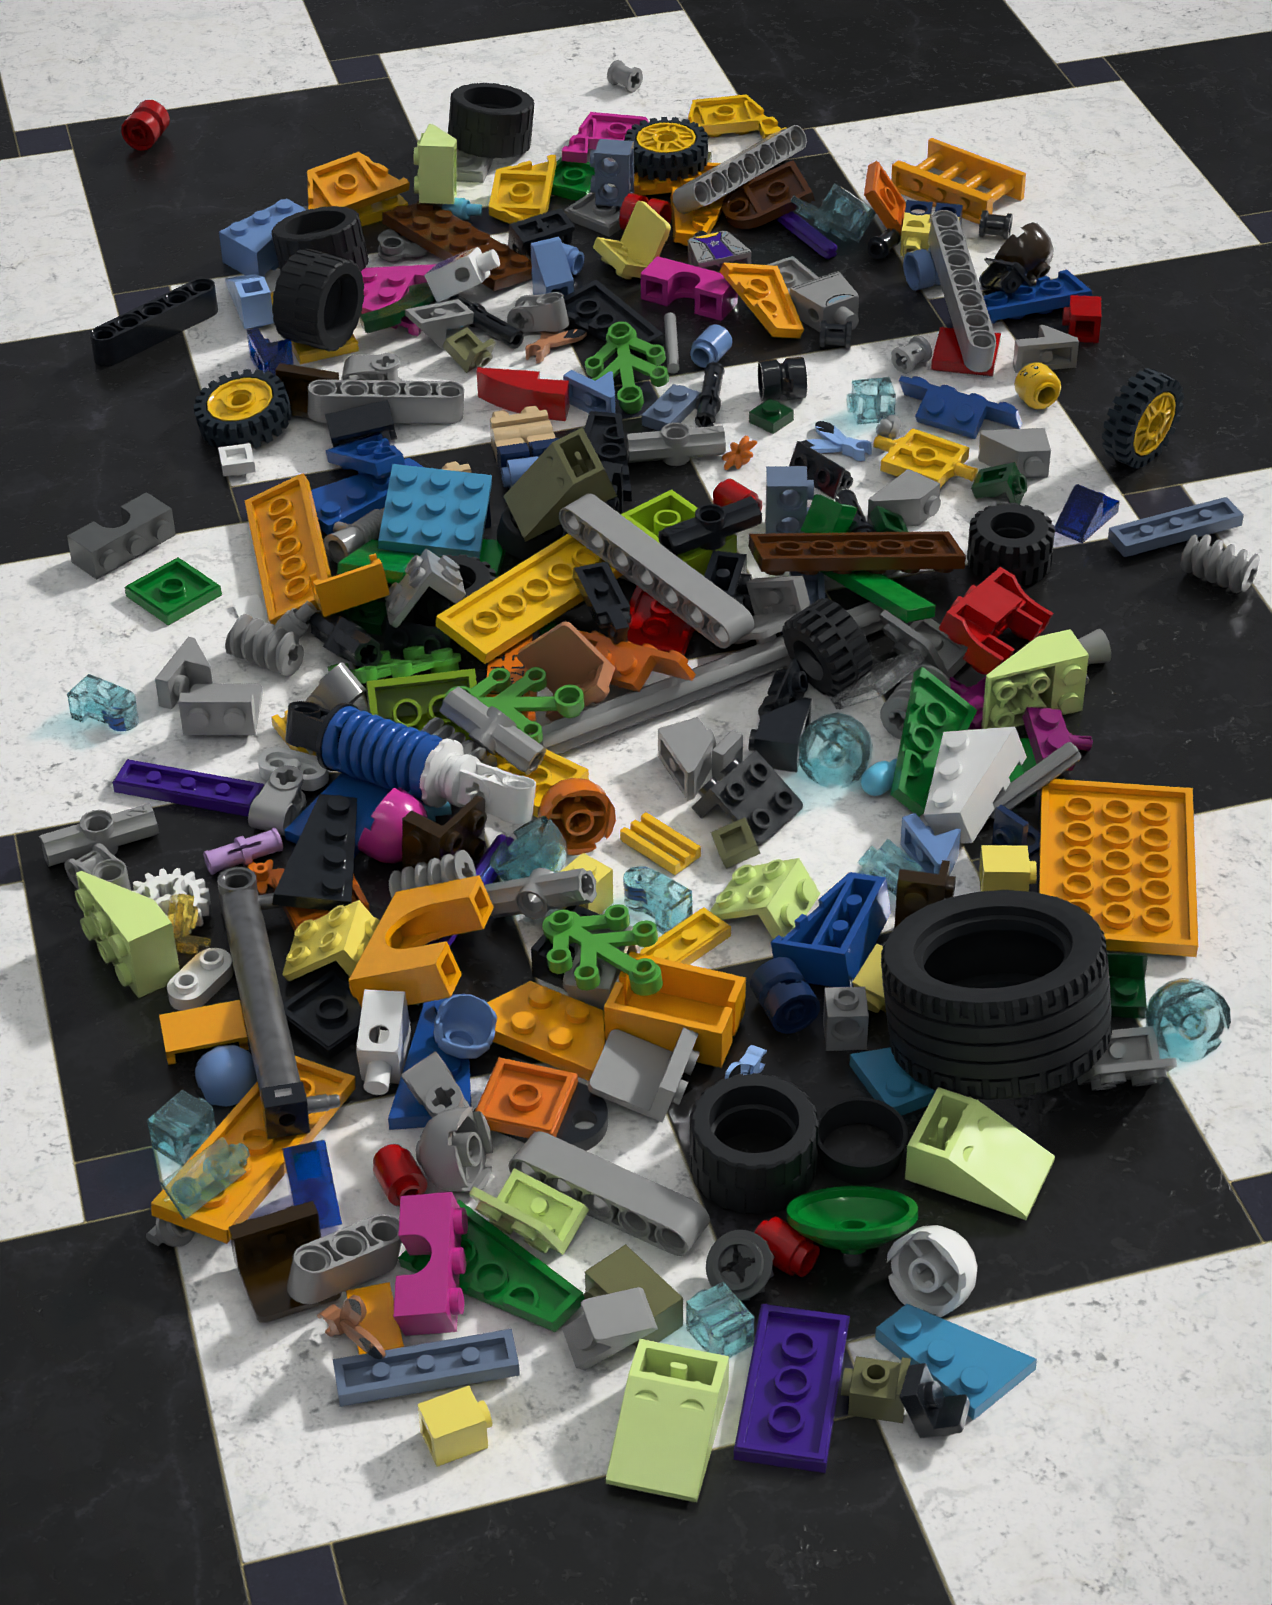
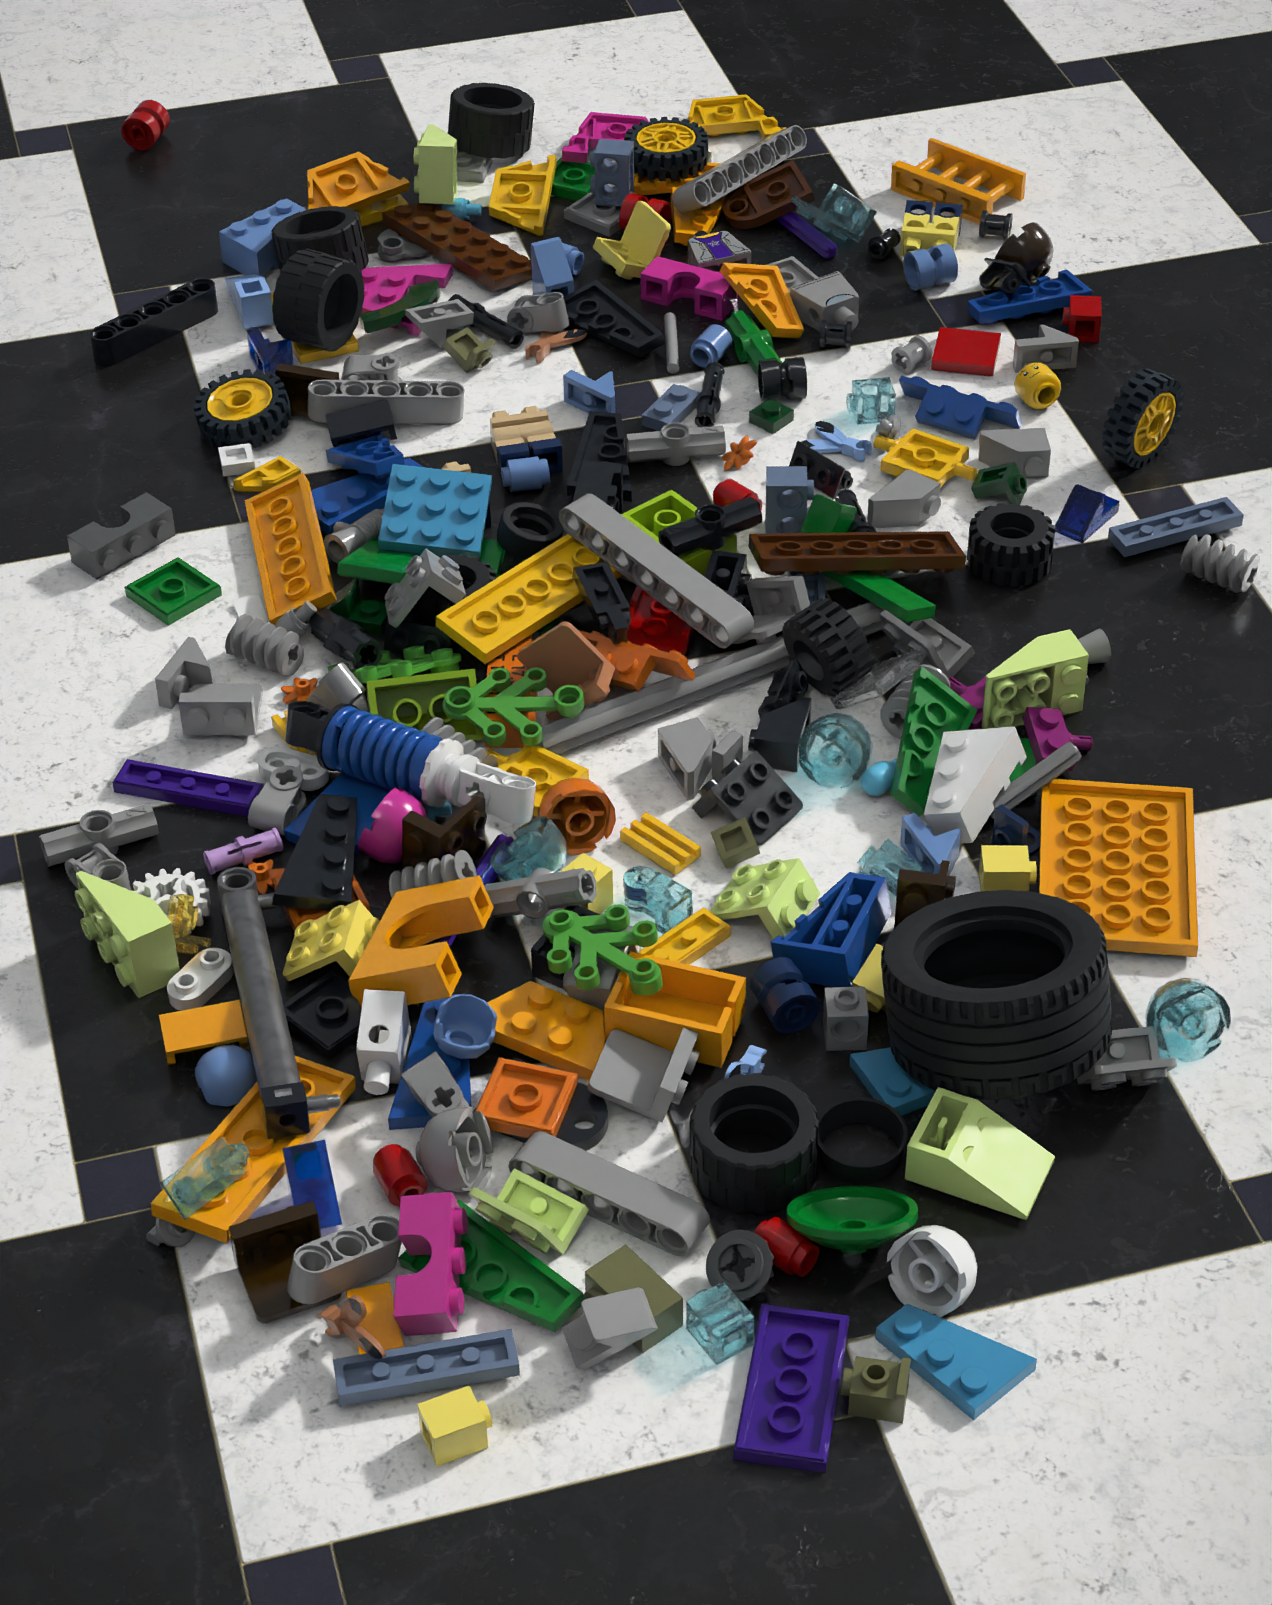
(104, 703): clear light blue leg -> none
(181, 1126): clear light blue brick -> none
(266, 476): none -> yellow tile
(300, 691): none -> orange plant
(350, 587): light orange hinge -> none
(461, 272): white torso -> none
(493, 730): light grey piece -> none
(522, 389): red slope -> none
(540, 228): black hinge -> none
(555, 480): olive slope -> none
(622, 338): bright green plant -> none
(623, 75): light grey bush -> none
(668, 1420): yellowish green slope -> none
(749, 341): none -> green piece
(884, 197): orange tile -> none
(886, 520): dark green plate -> none
(927, 1406): black bracket -> none
(962, 291): light grey beam -> none
(987, 613): red bracket -> none
(1127, 985): dark green slope -> none

